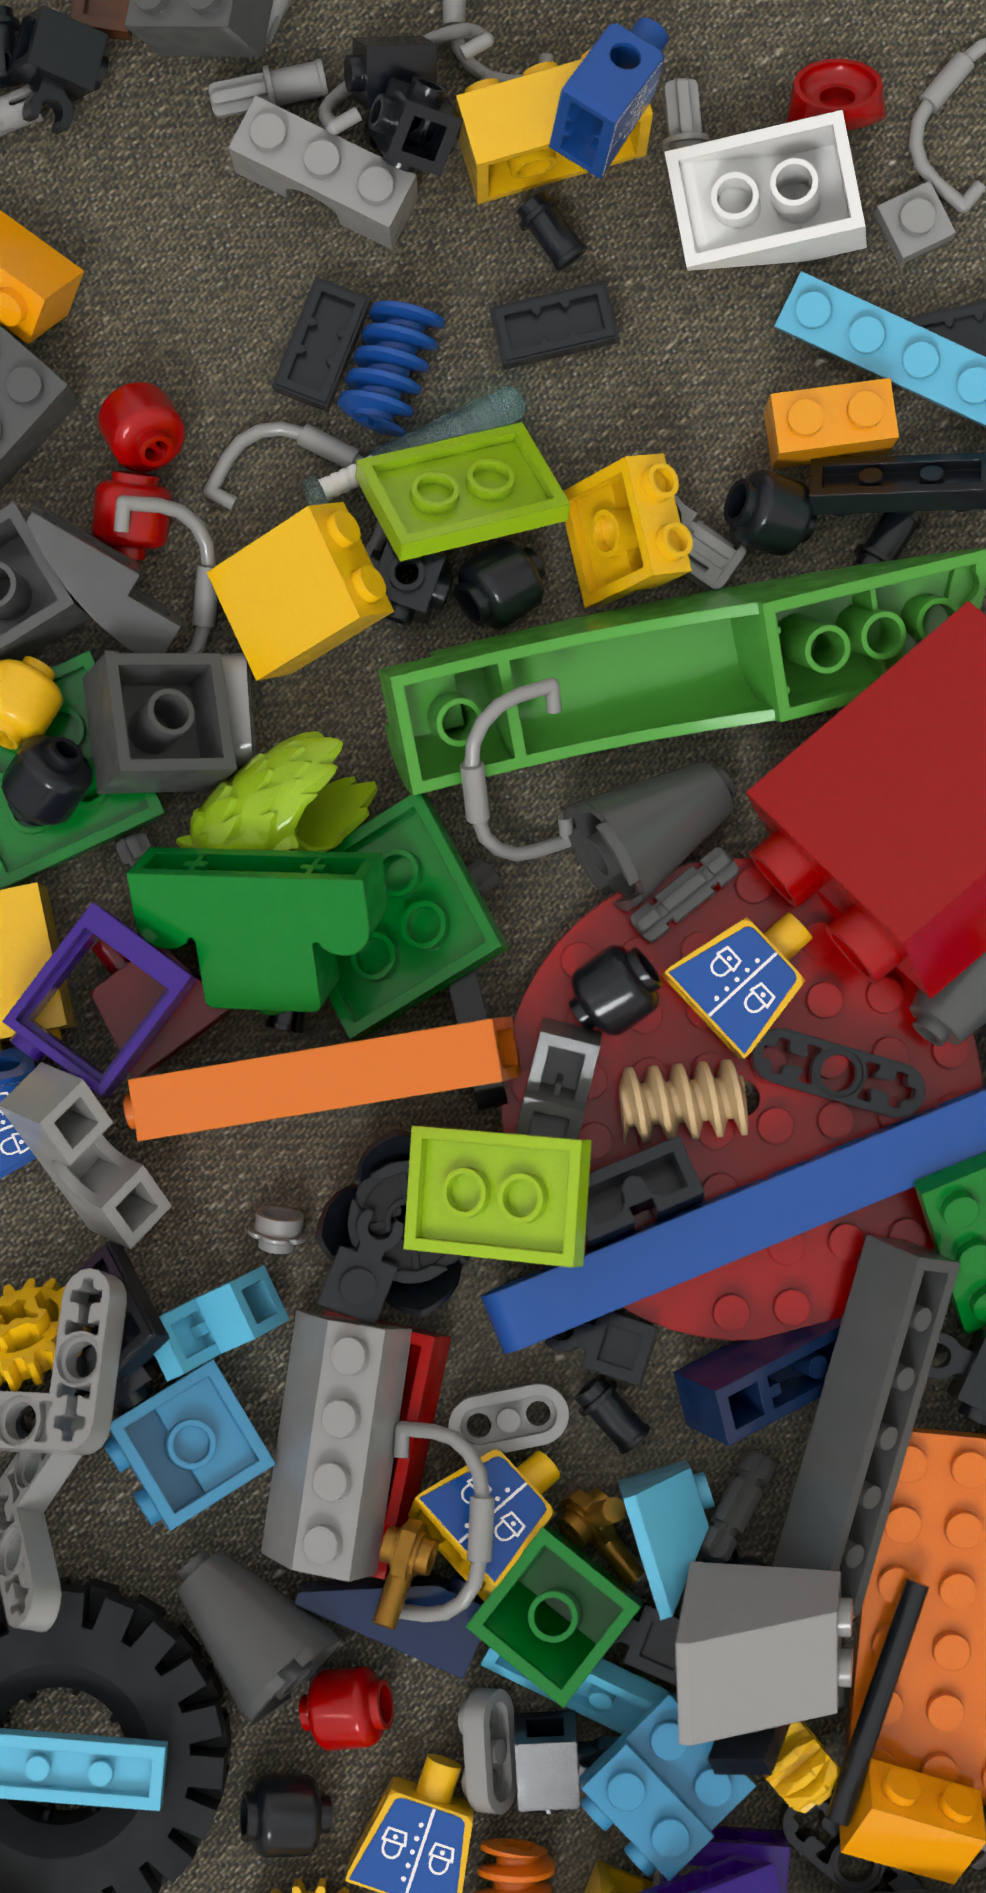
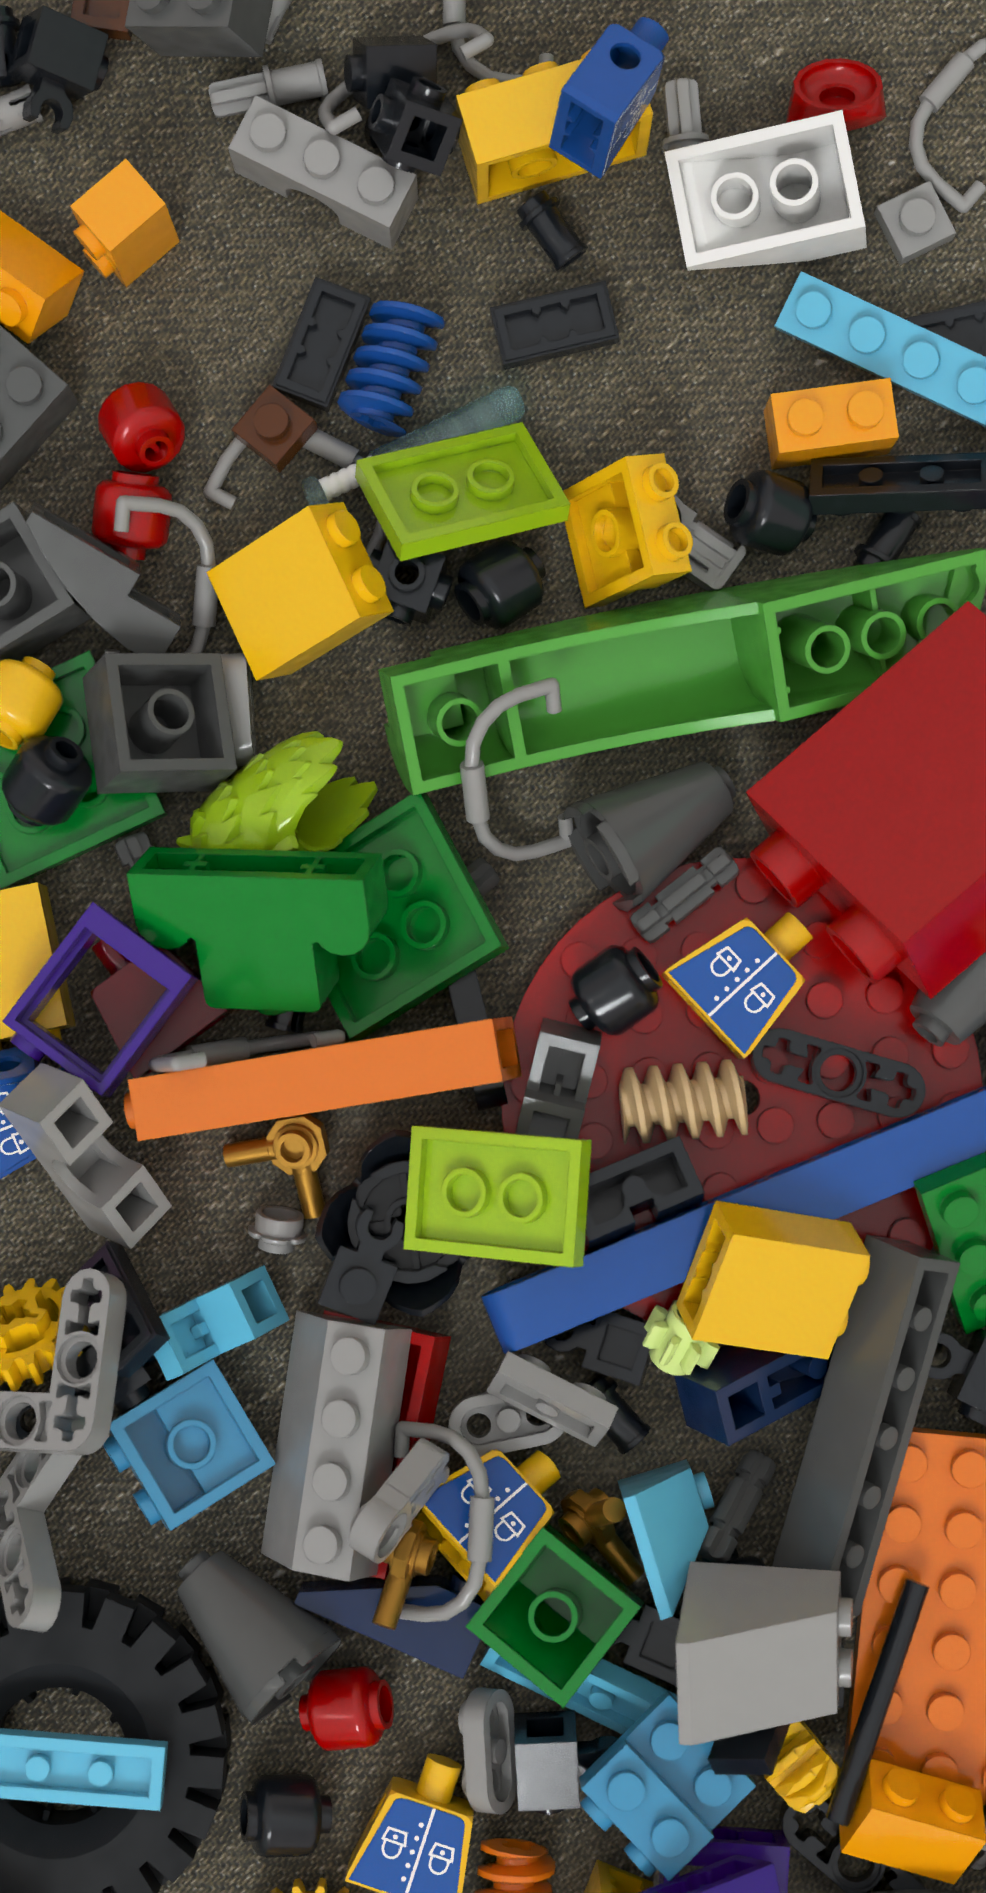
(123, 224): none -> light orange brick
(240, 1049): none -> light grey piece
(275, 428): none -> reddish brown plate
(294, 1146): none -> pearl gold piece
(390, 1512): none -> light grey piece
(567, 1406): none -> light grey plate
(672, 1345): none -> yellowish green gear
(772, 1280): none -> yellow brick

